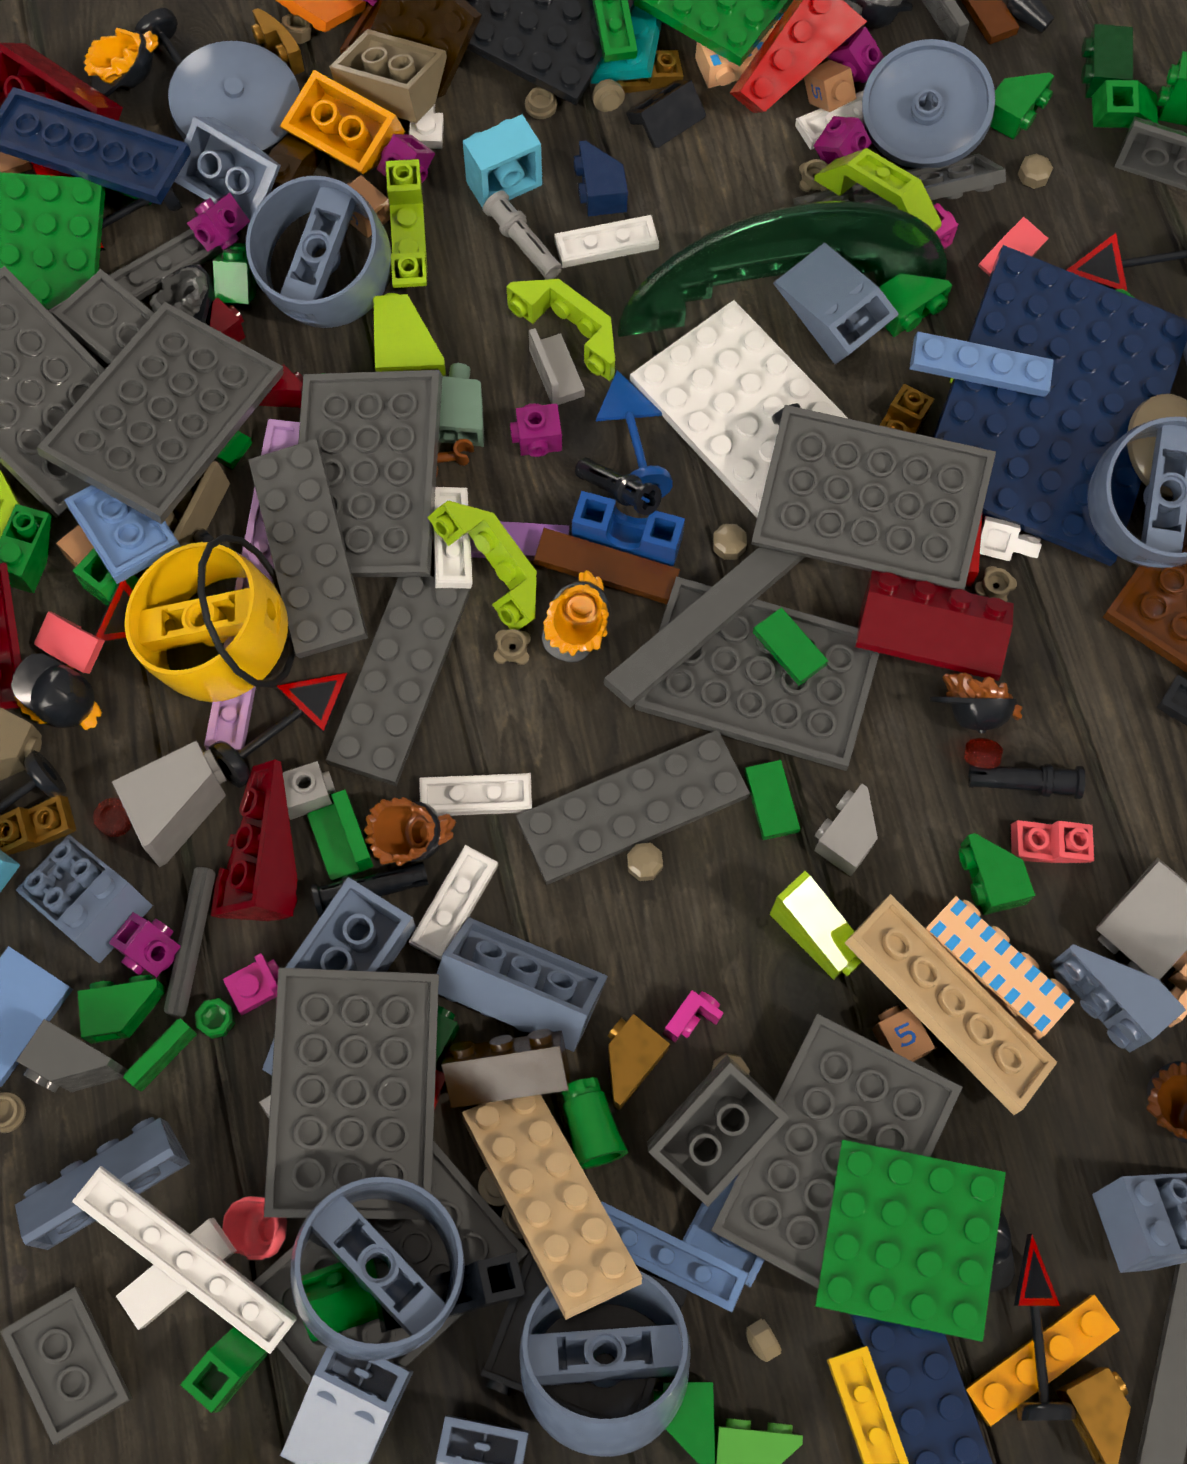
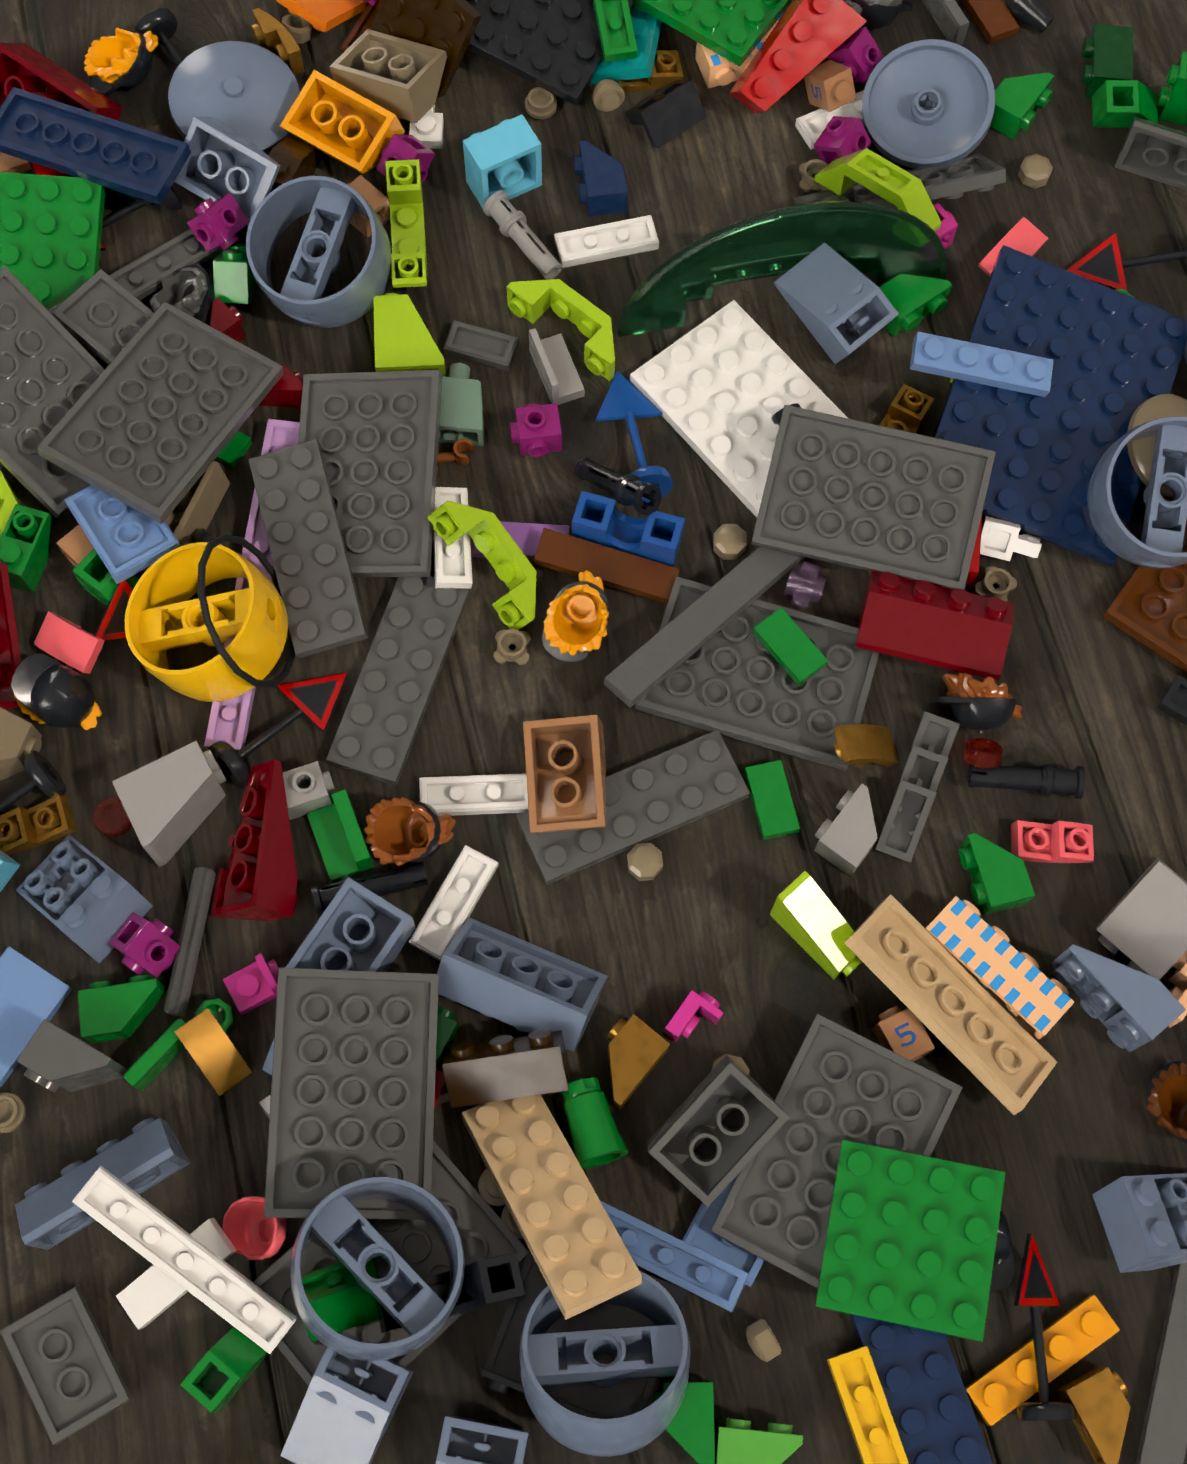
(213, 1052): none -> pearl gold slope
(481, 345): none -> dark grey tile
(565, 773): none -> medium nougat slope
(805, 585): none -> clear purple gear
(865, 744): none -> pearl gold slope
(917, 787): none -> dark grey slope

